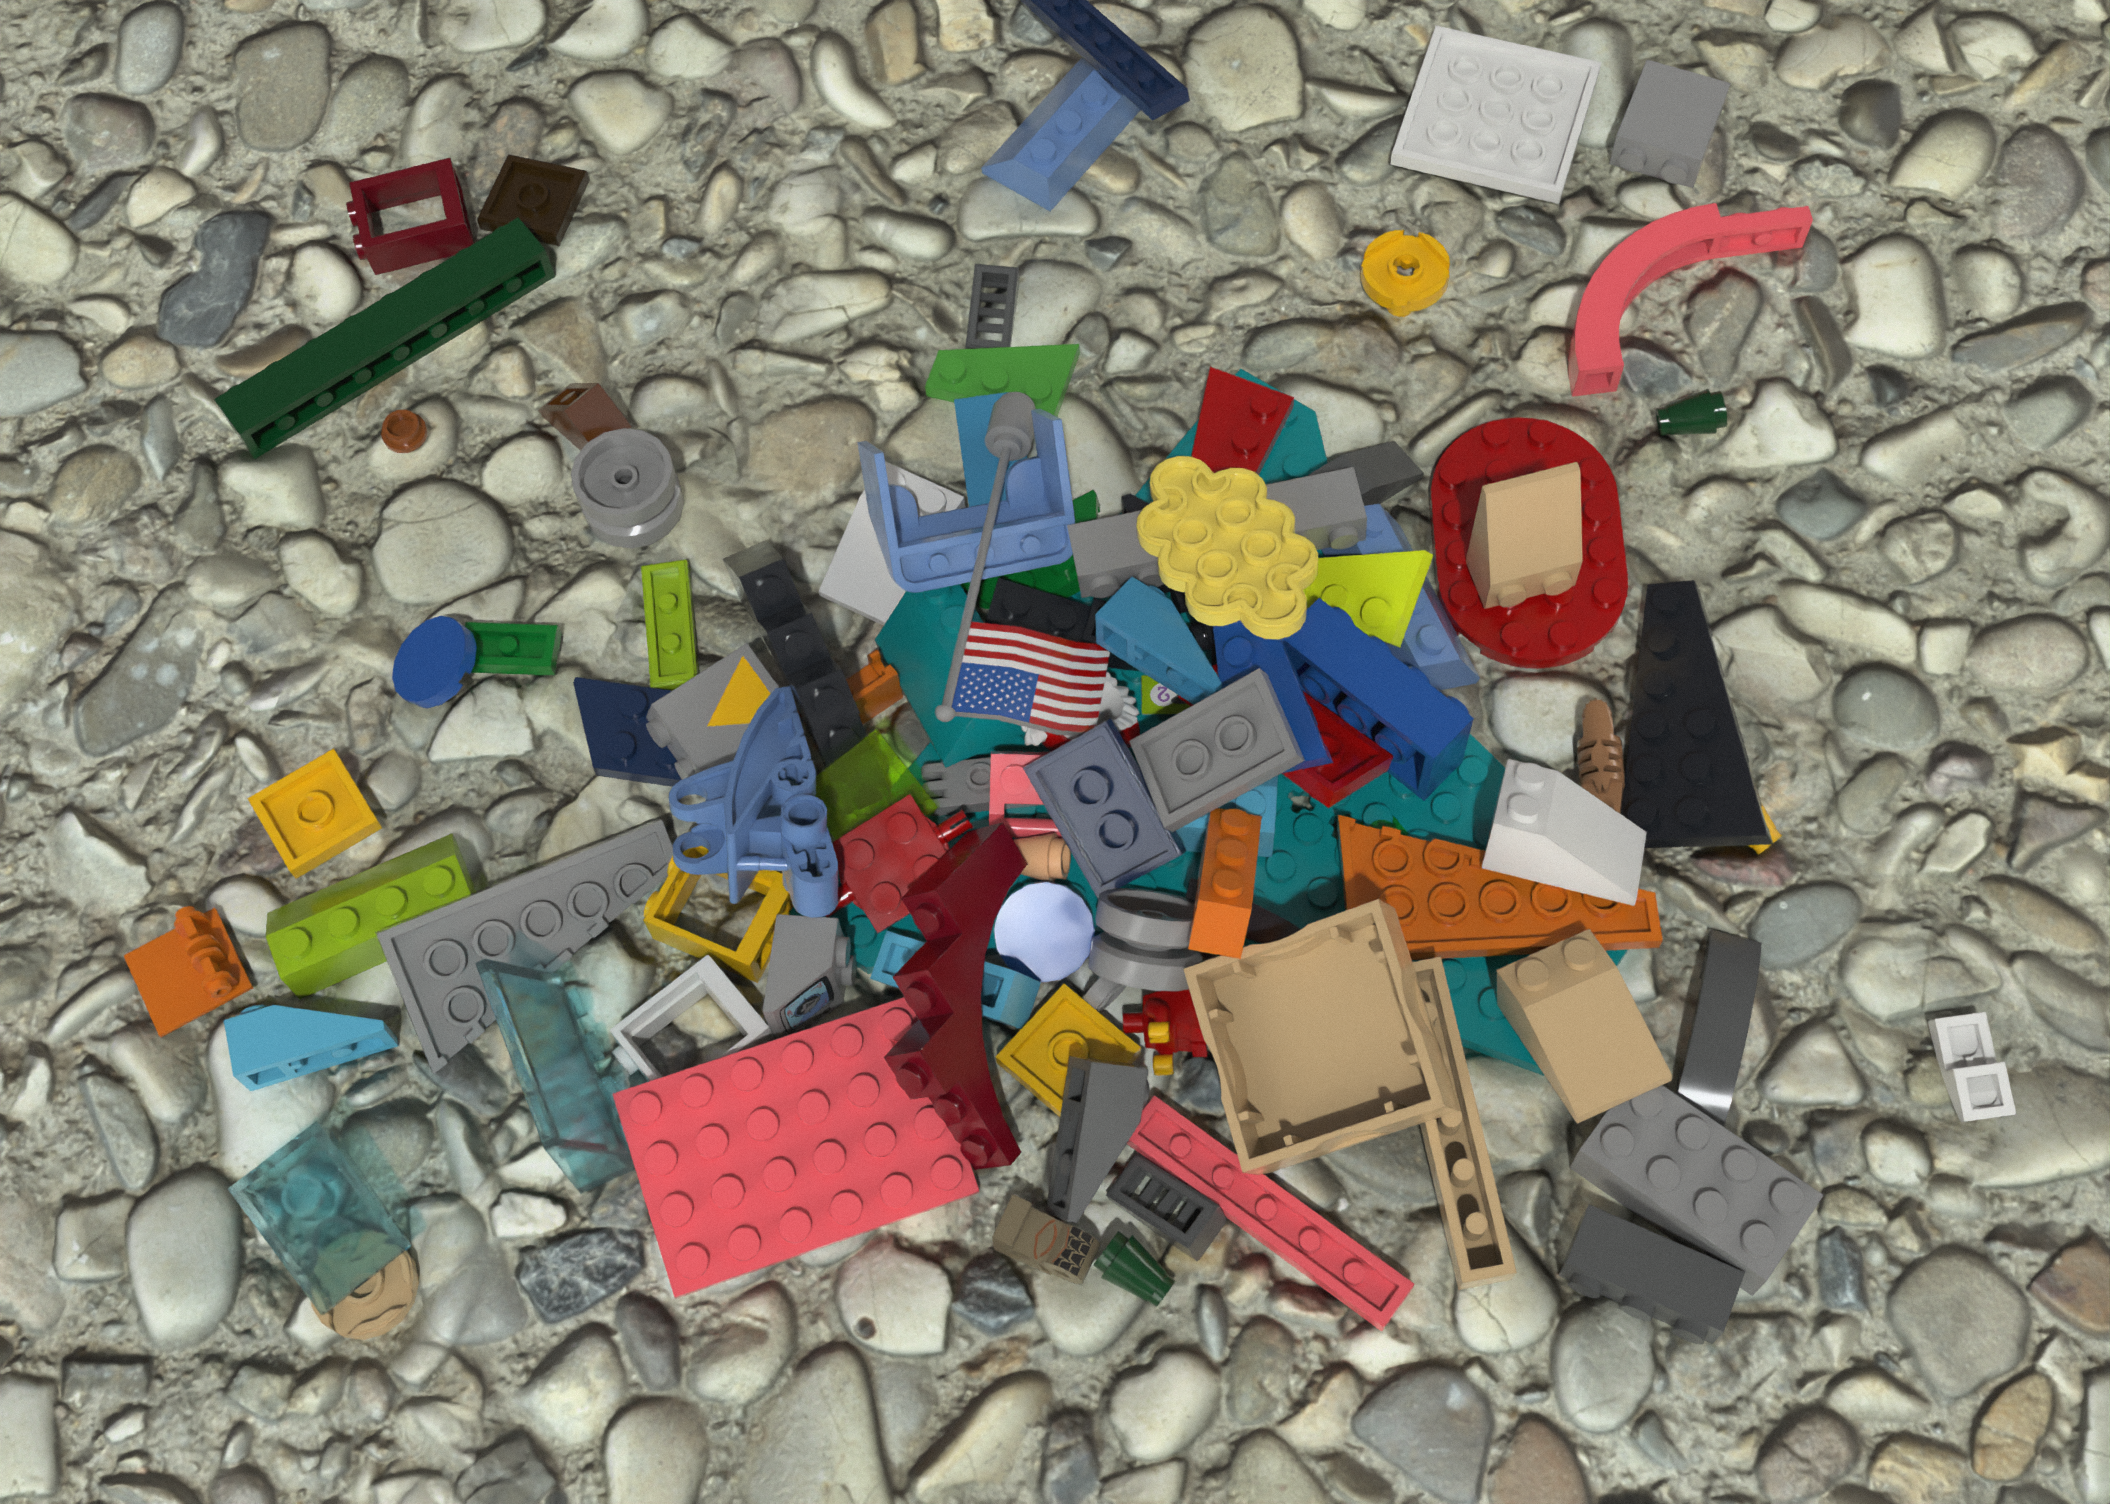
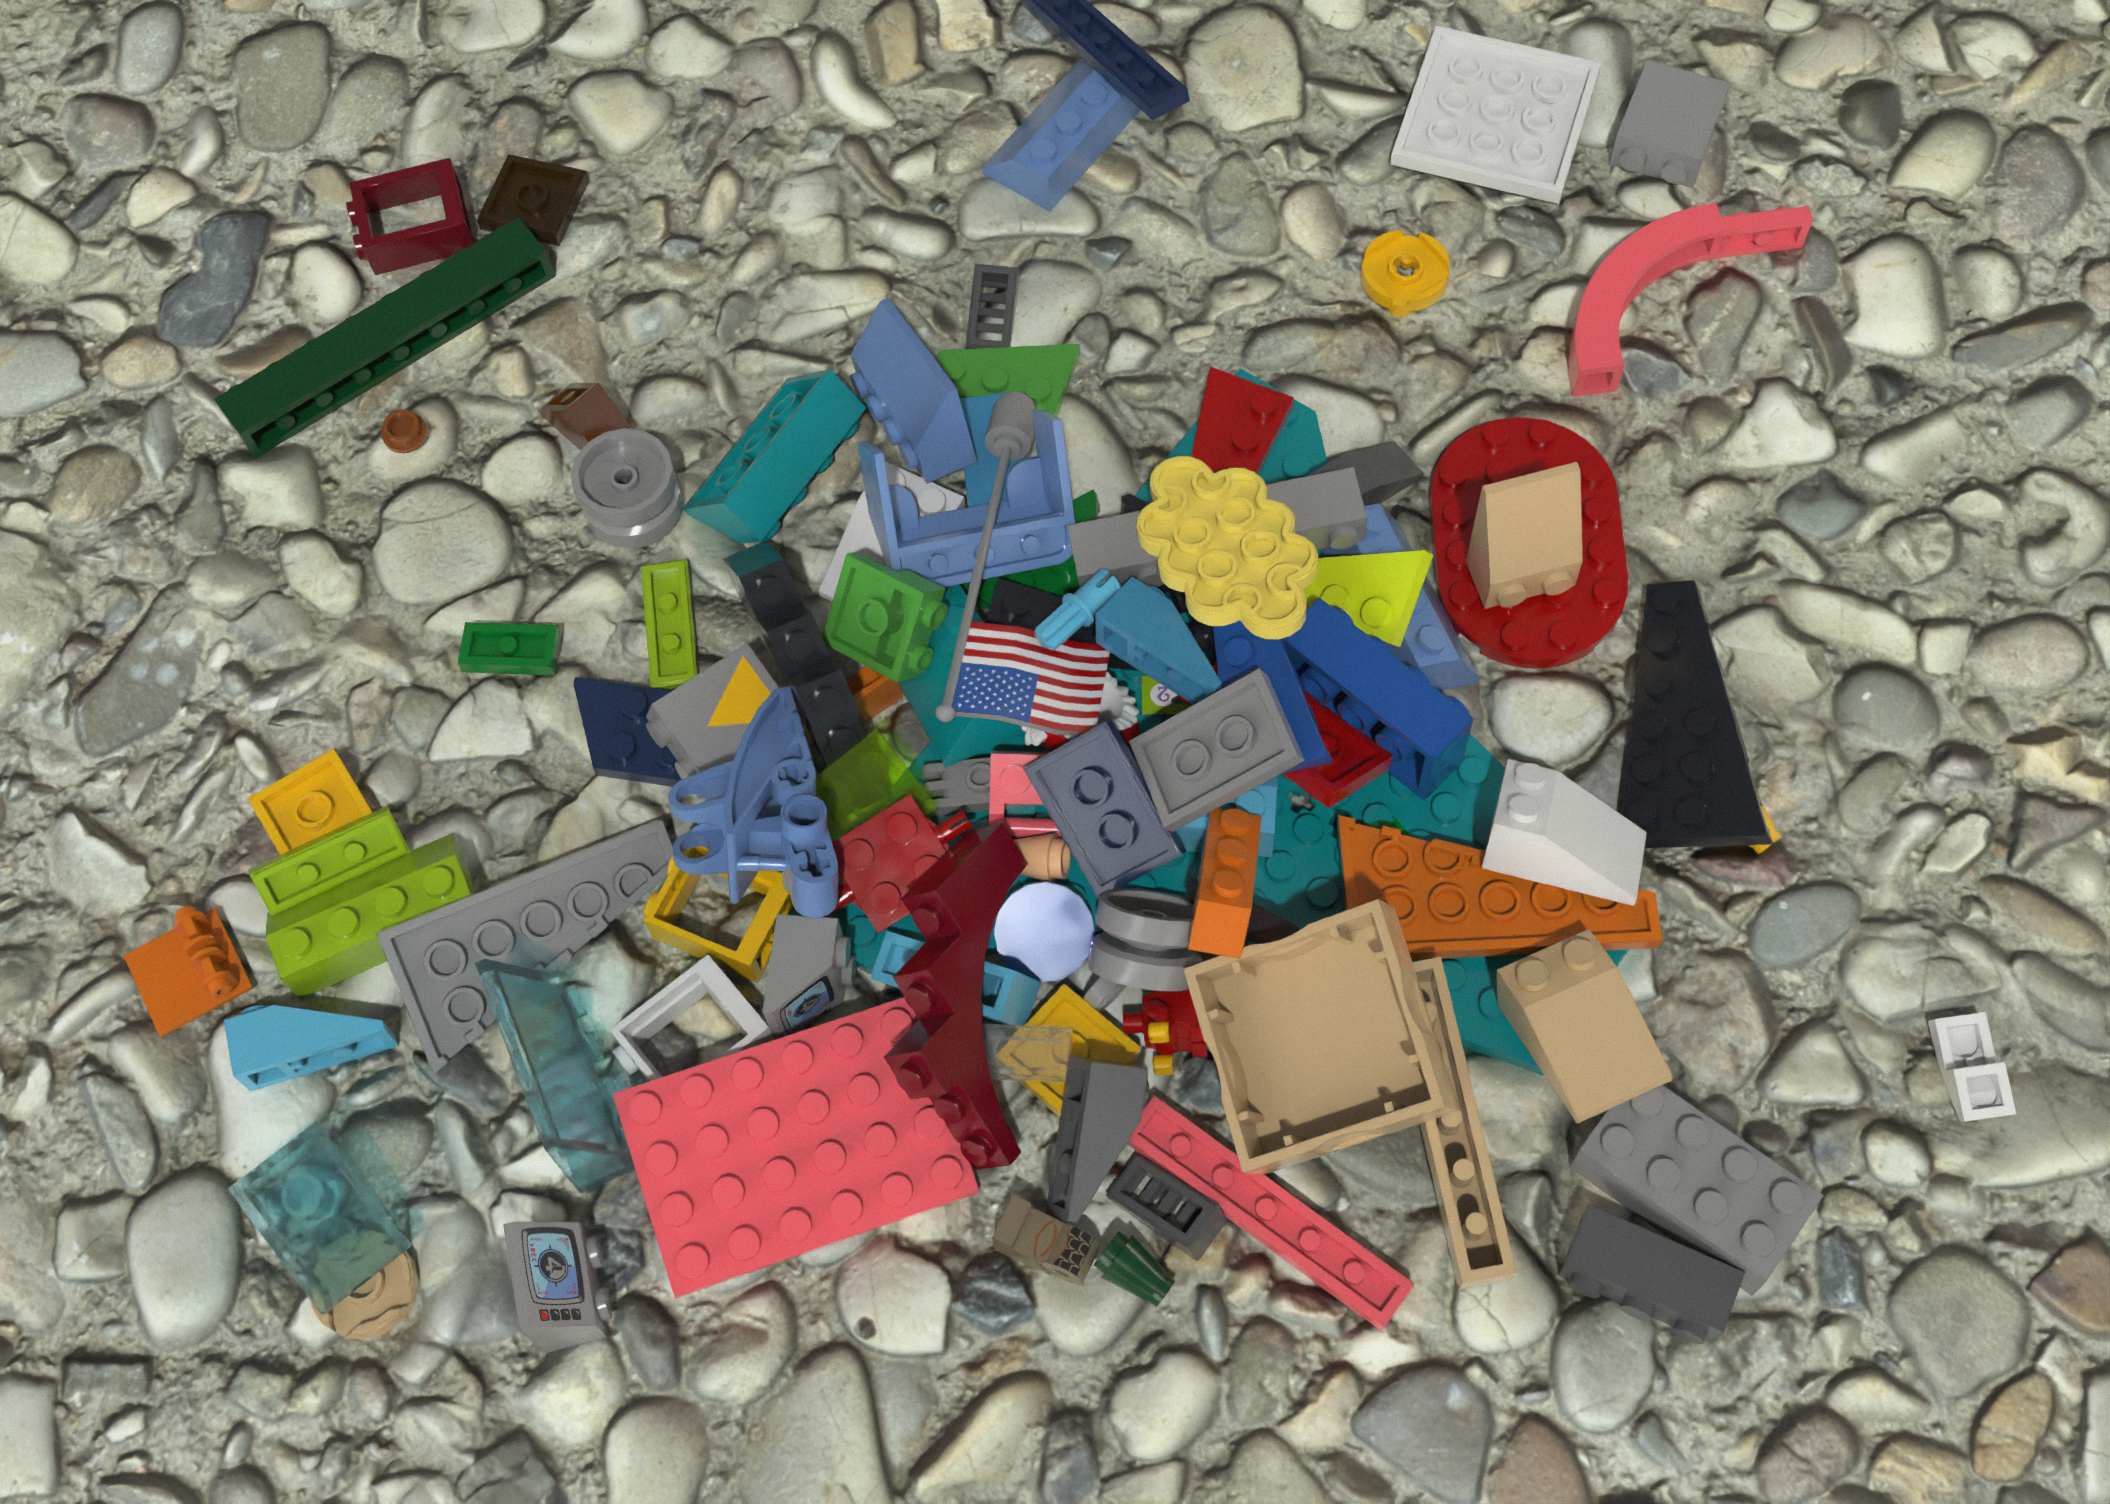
(328, 861): none -> lime tile
(434, 662): blue tile -> none
(557, 1283): none -> light grey slope
(777, 457): none -> teal slope
(884, 617): none -> bright green plate
(910, 396): none -> medium blue slope
(1027, 1052): none -> clear tile
(1076, 610): none -> medium azure axle
(1601, 756): medium nougat hinge -> none
(1695, 414): dark green cone -> none
(1720, 1024): dark grey slope -> none

